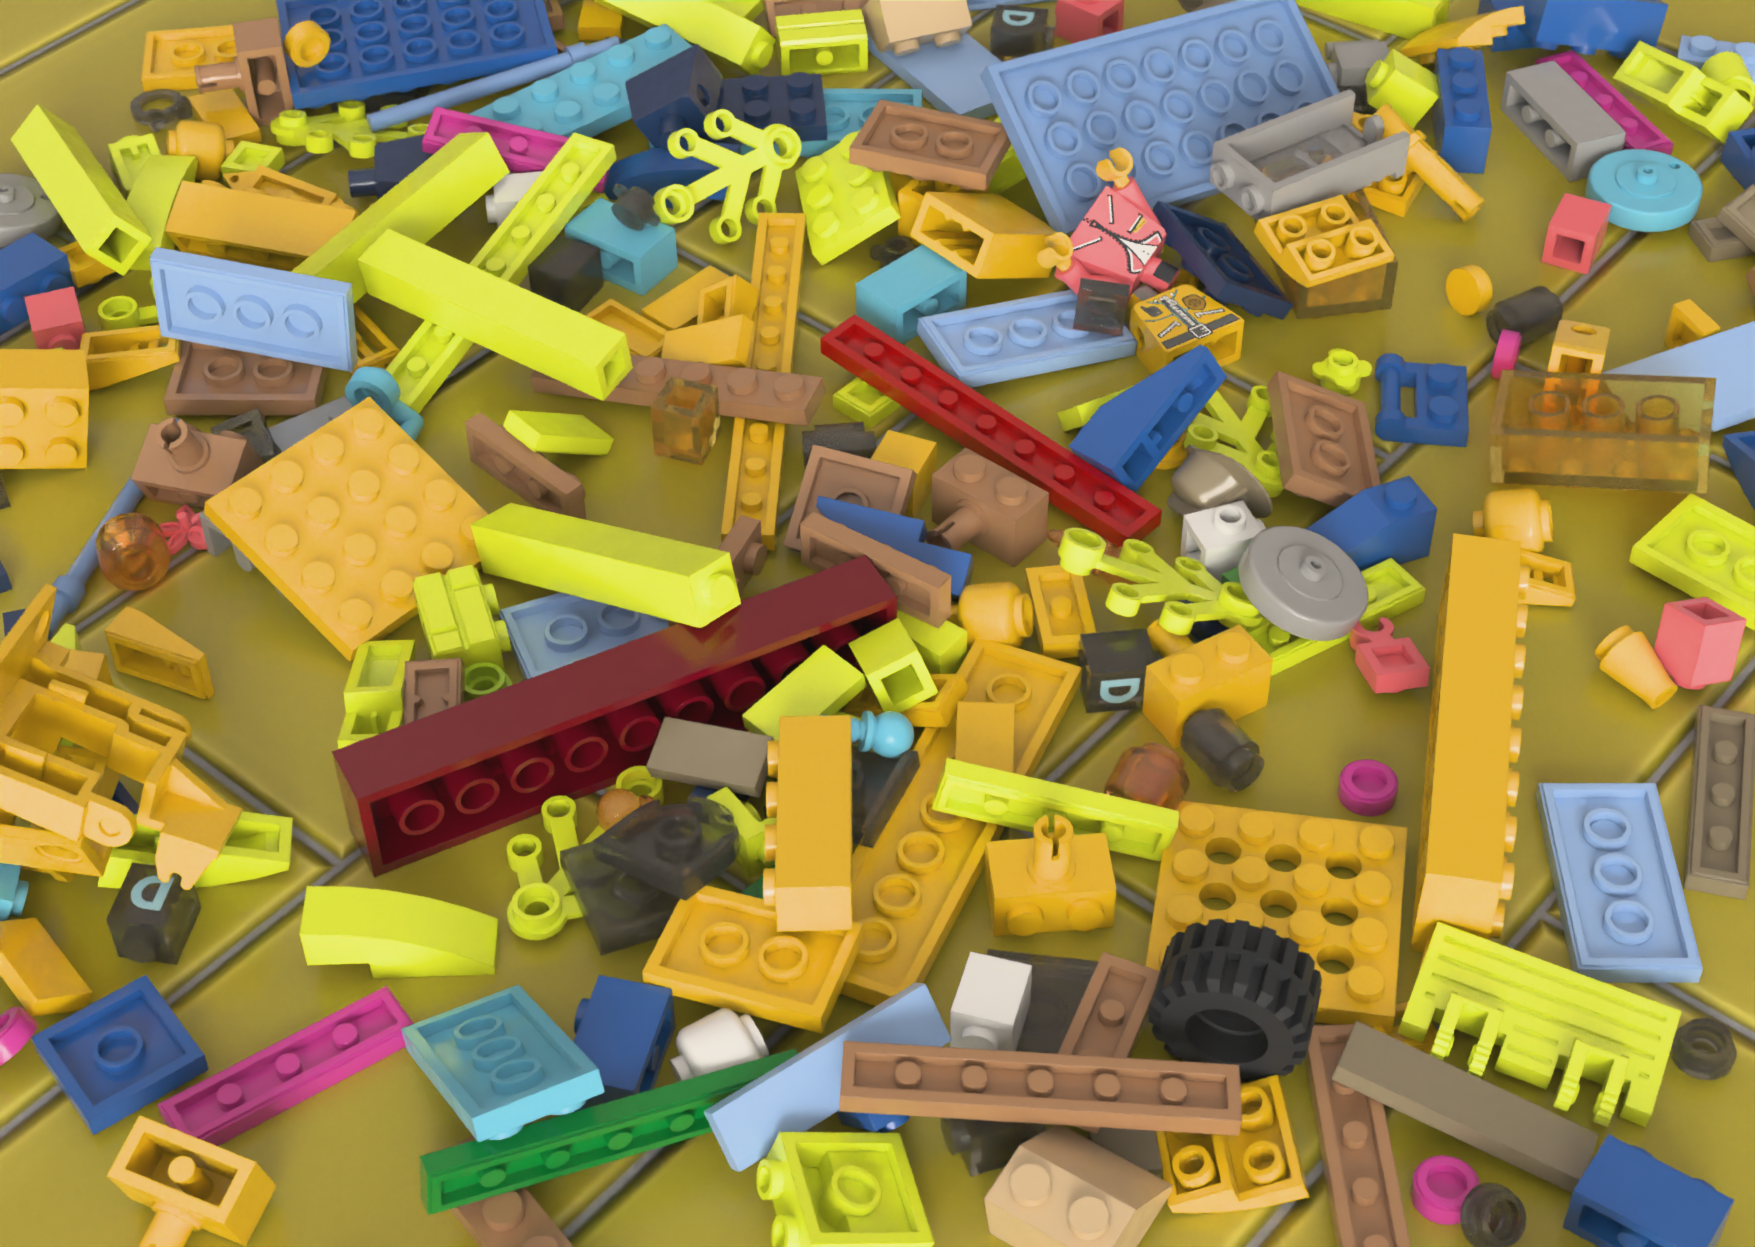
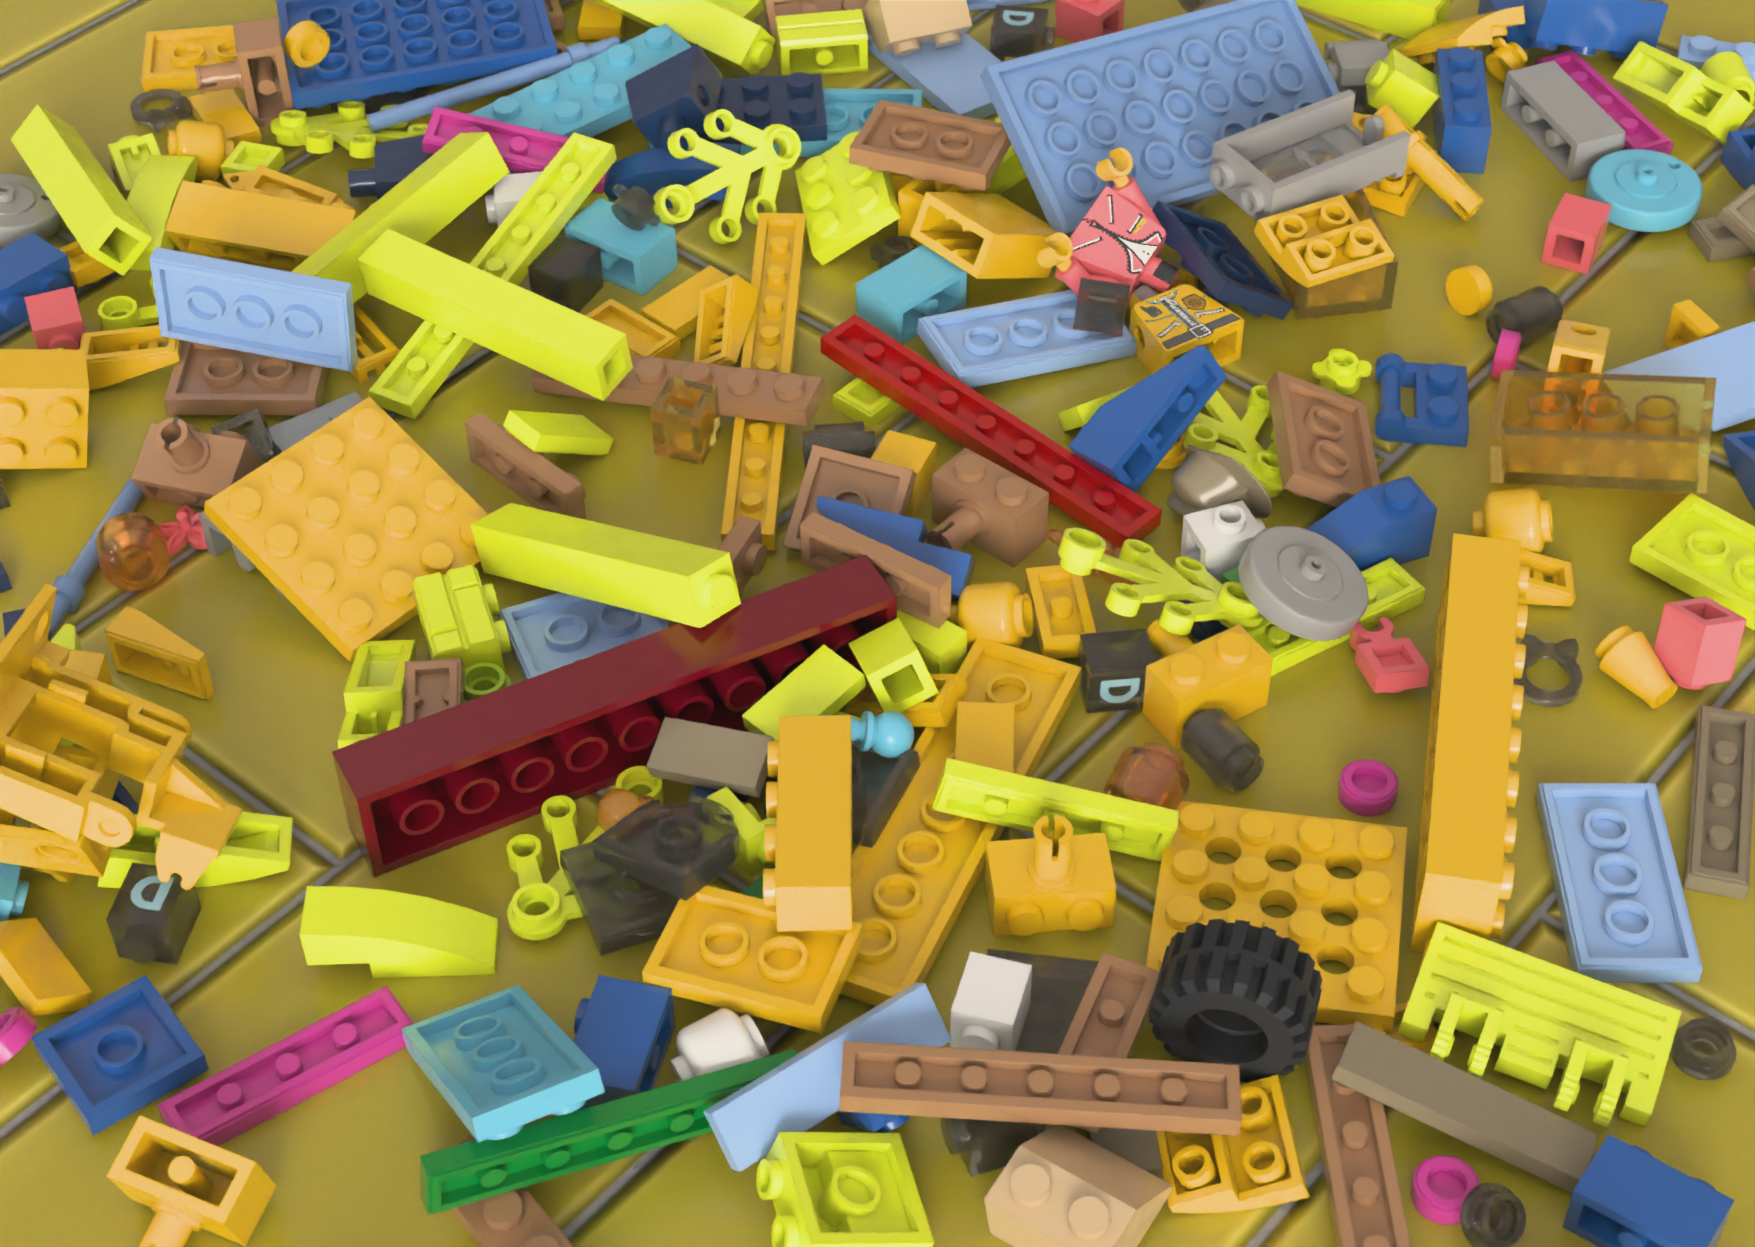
(386, 393): medium azure plate -> none
(713, 342): yellow tile -> none
(1505, 58): none -> yellow plate
(1565, 654): none -> clear smoke piece

